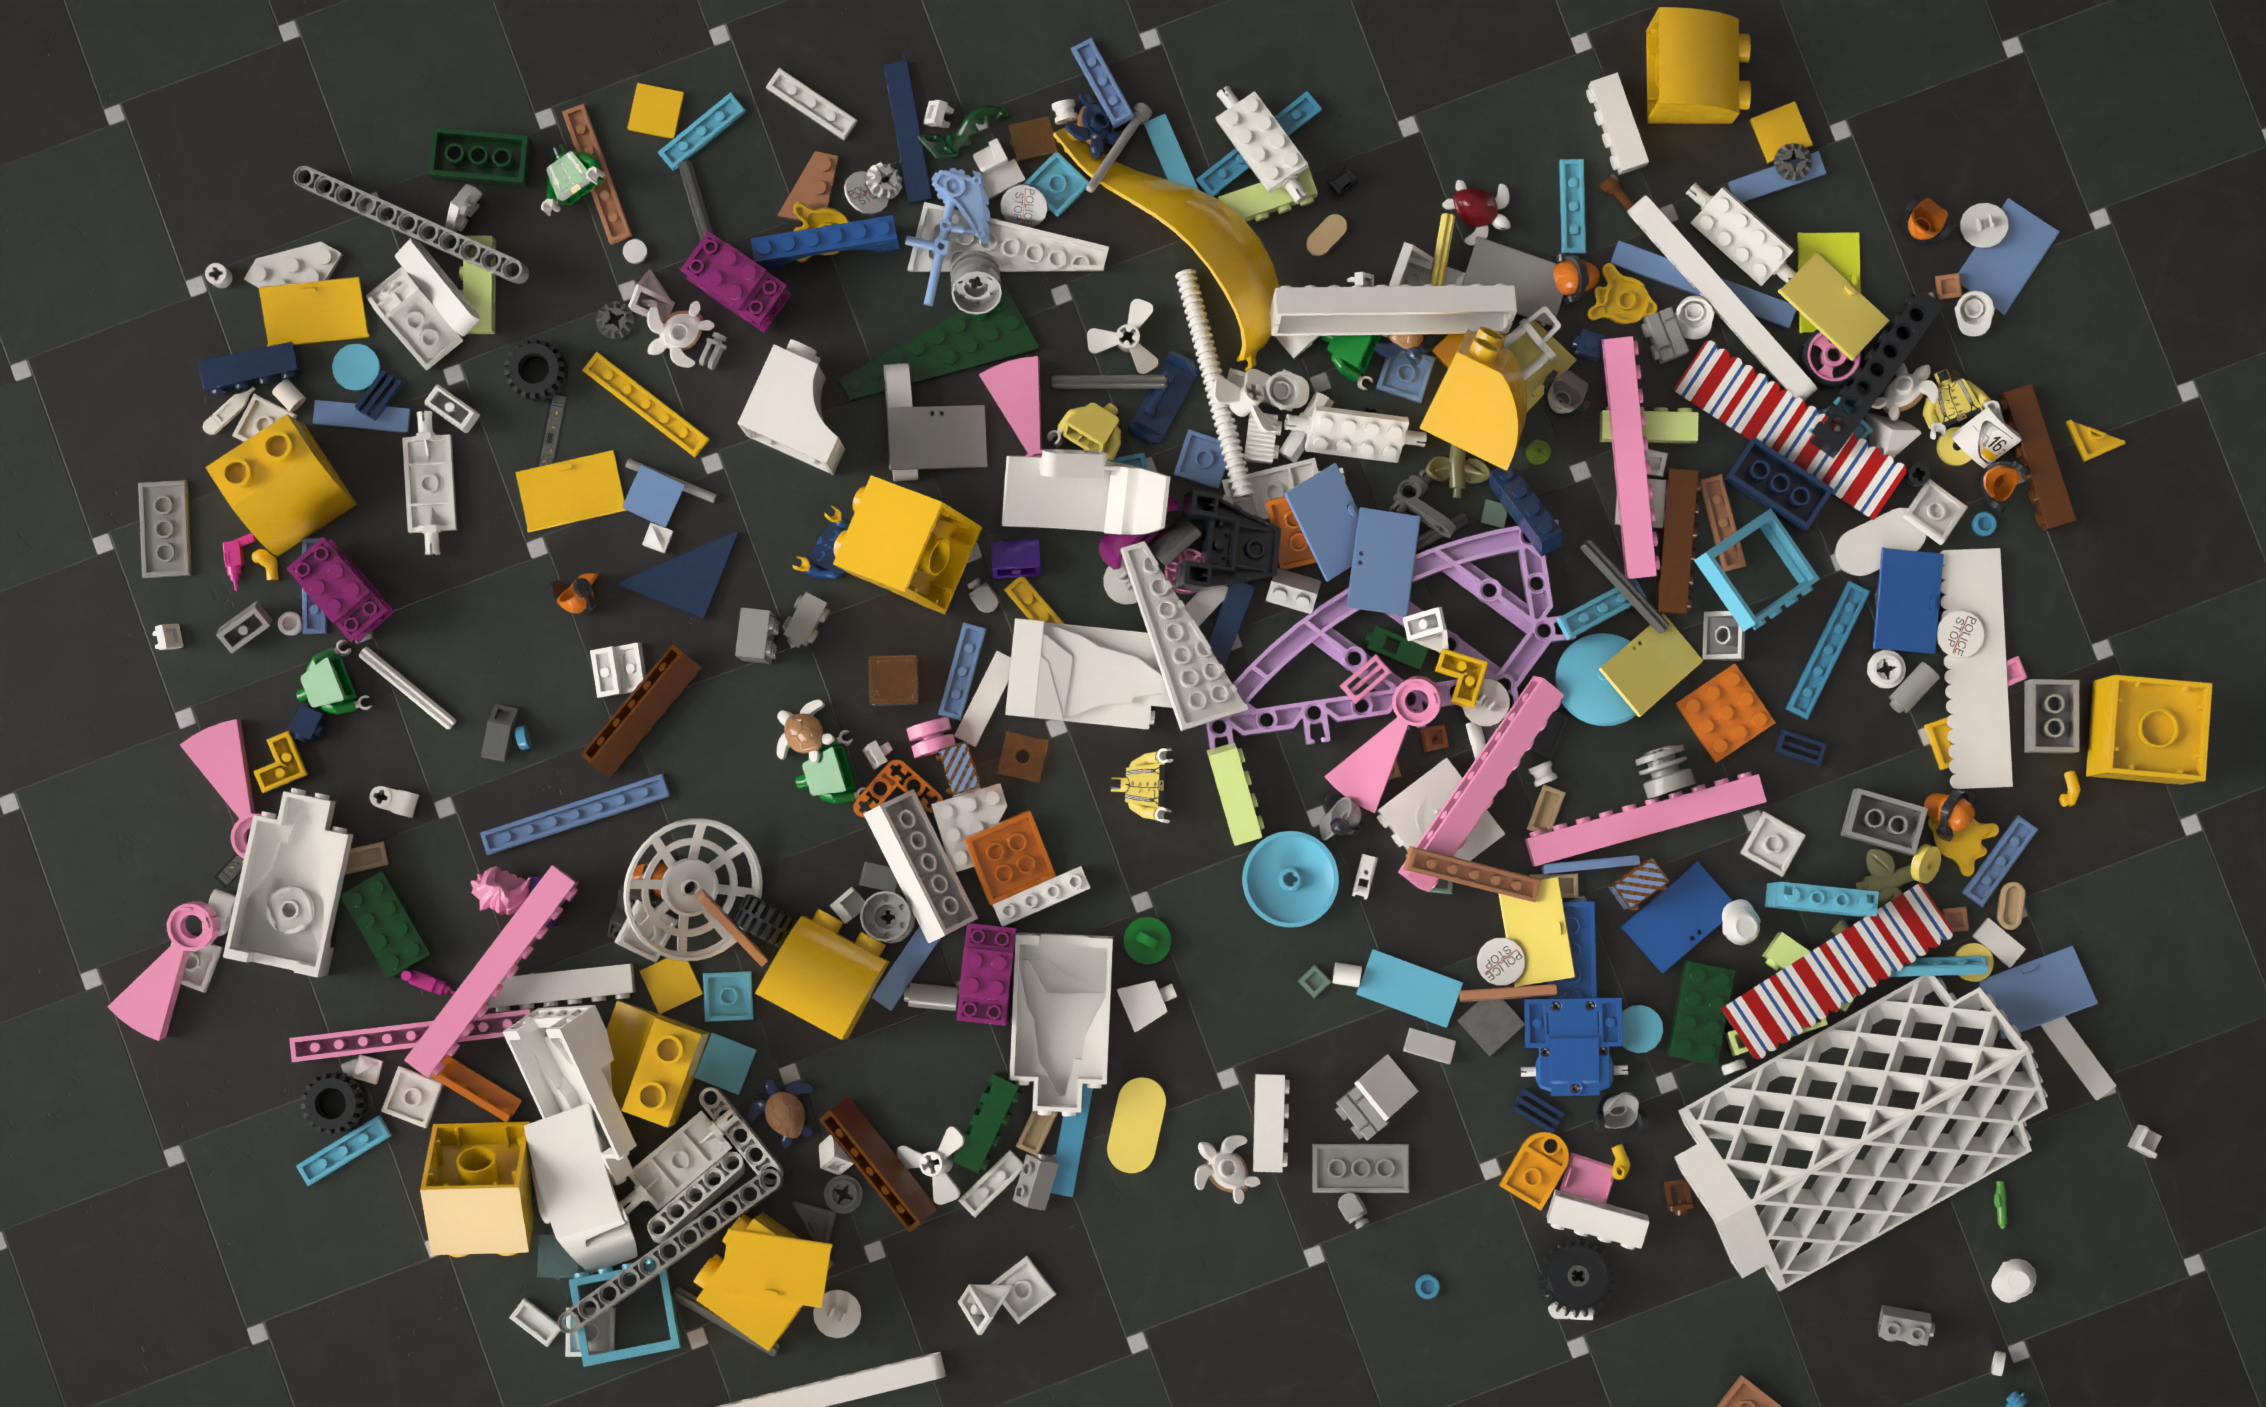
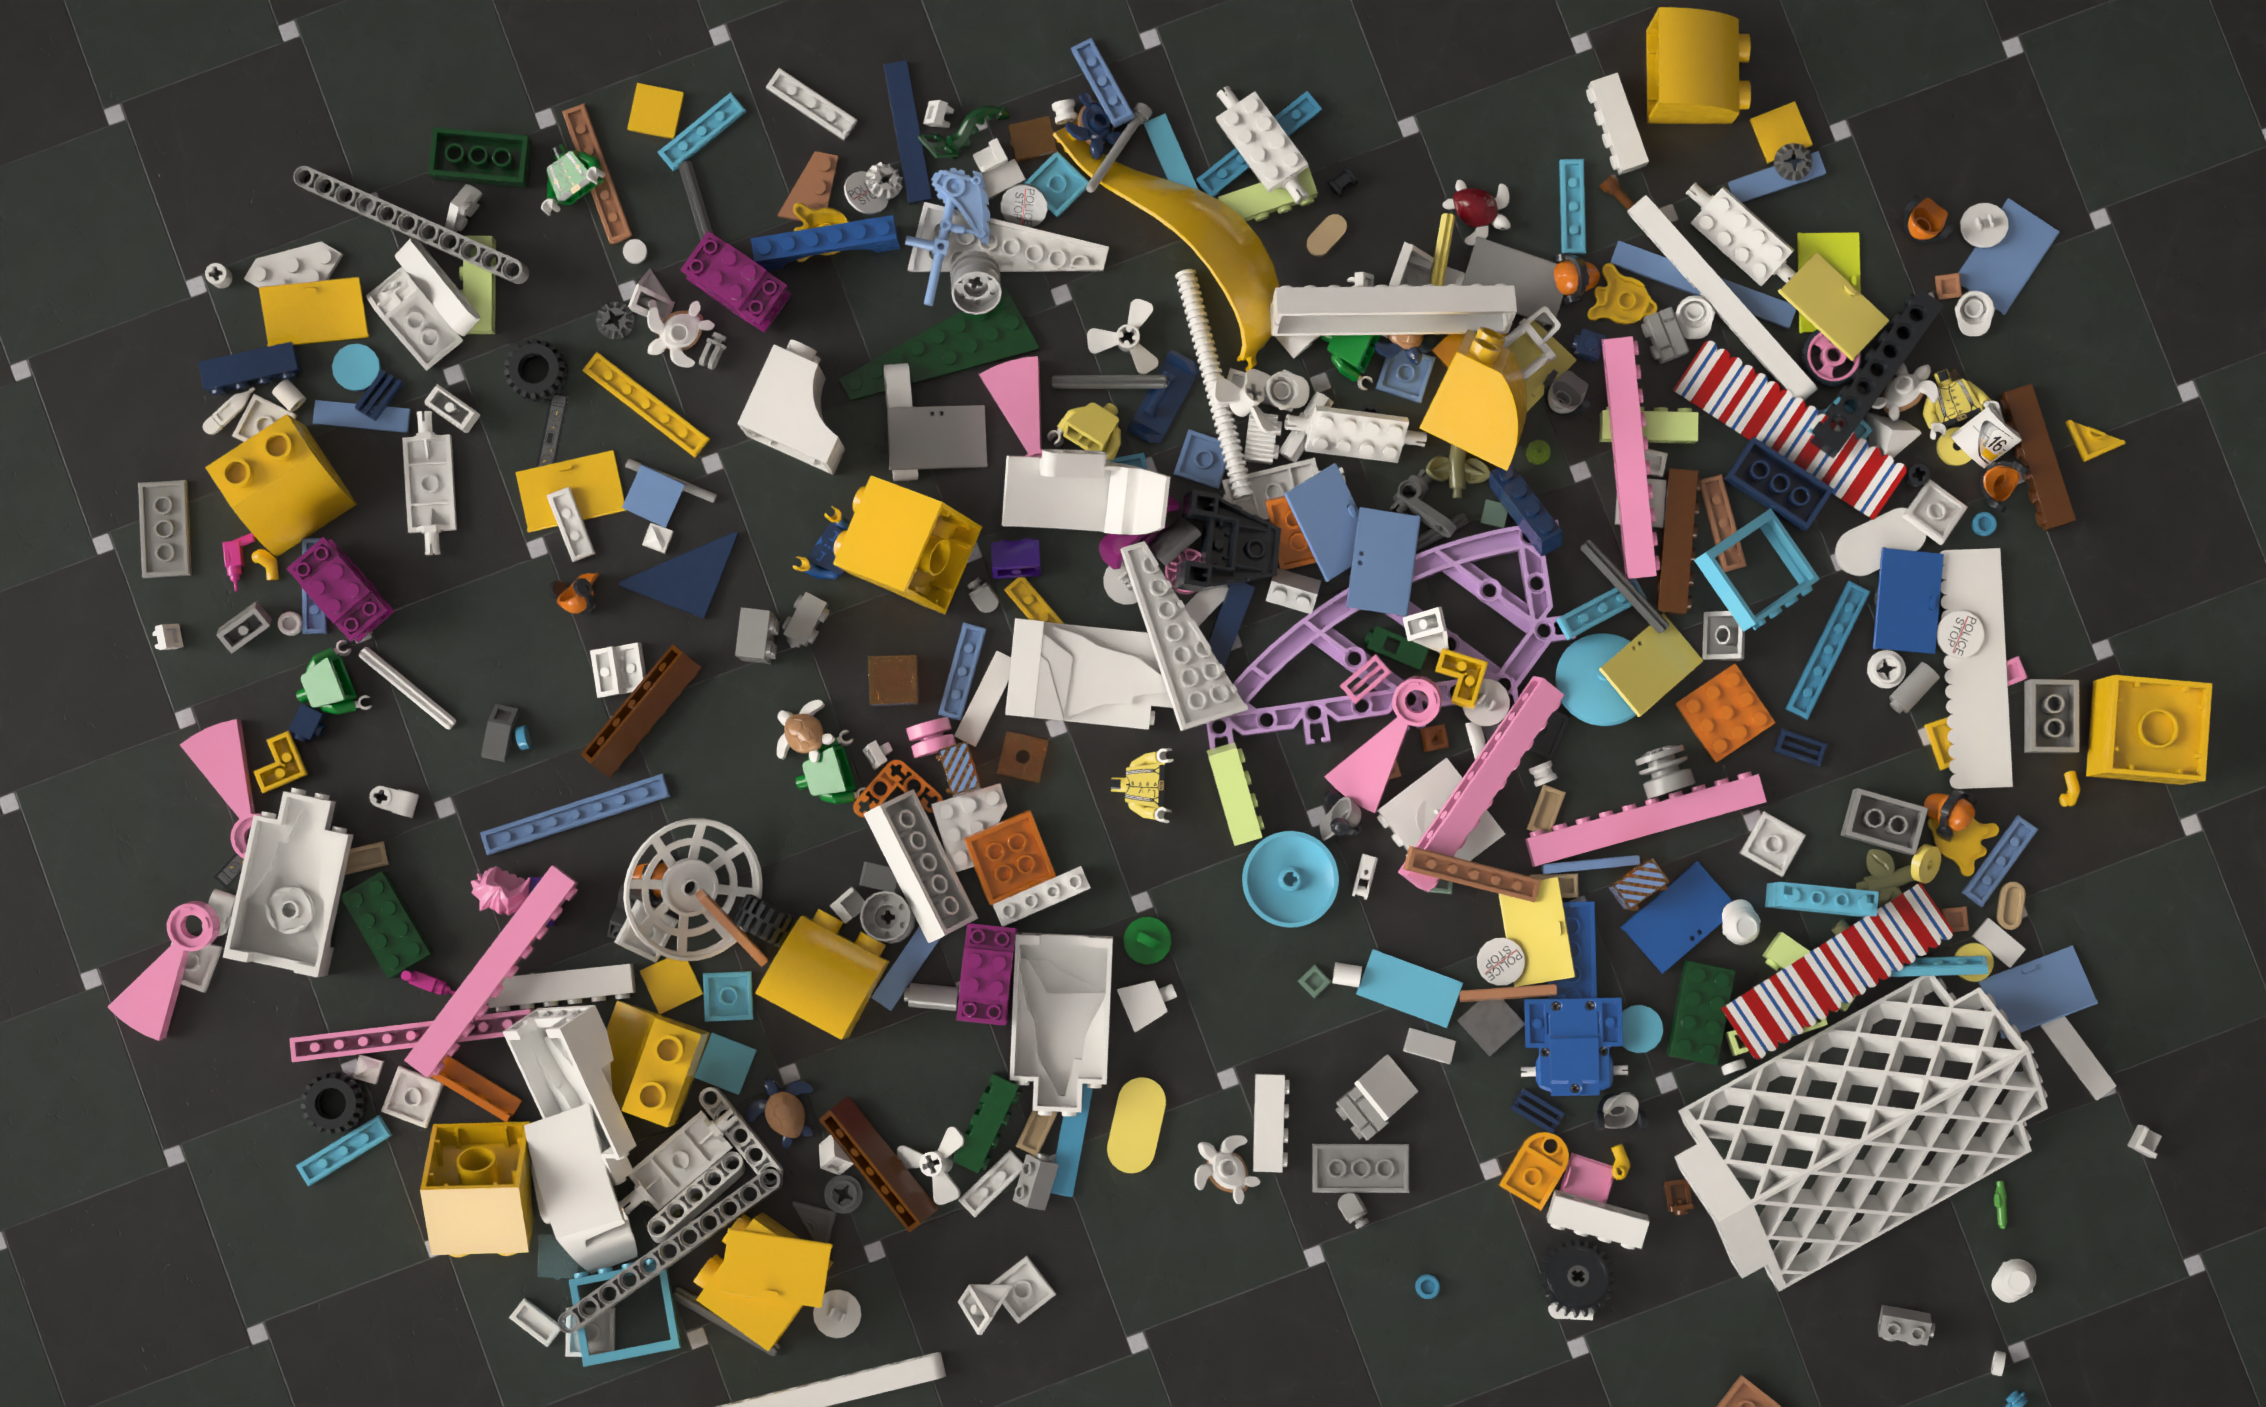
(571, 524): none -> white tile

